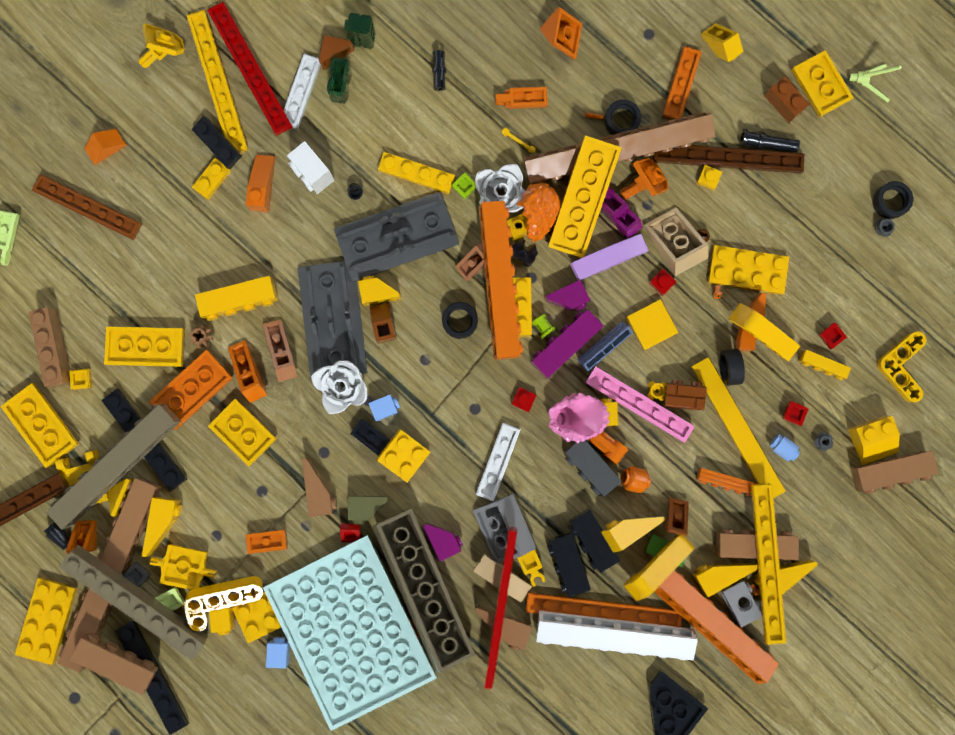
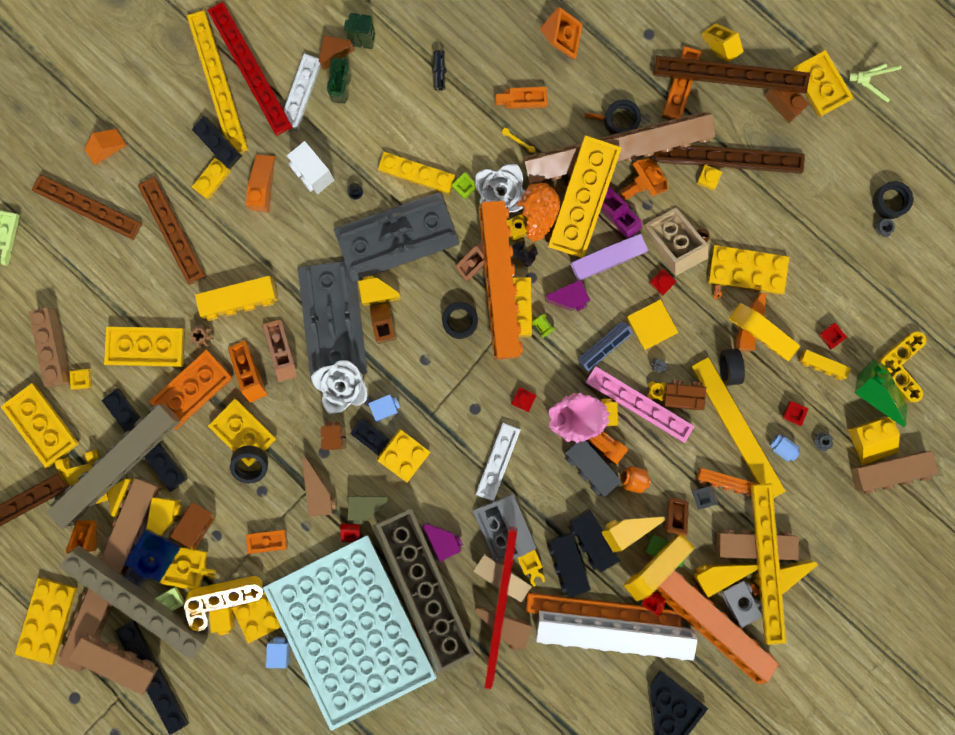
(57, 536): black cone -> none
(154, 546): none -> clear blue plant
(160, 44): yellow piece -> none
(171, 230): none -> dark orange tile
(192, 526): none -> dark orange brick
(249, 476): none -> black tyre
(333, 436): none -> dark orange brick
(568, 343): magenta brick -> none
(654, 603): none -> red plate
(658, 365): none -> dark grey plate
(705, 497): none -> dark grey plate
(731, 74): none -> reddish brown tile
(761, 140): black pin -> none
(879, 389): none -> green slope

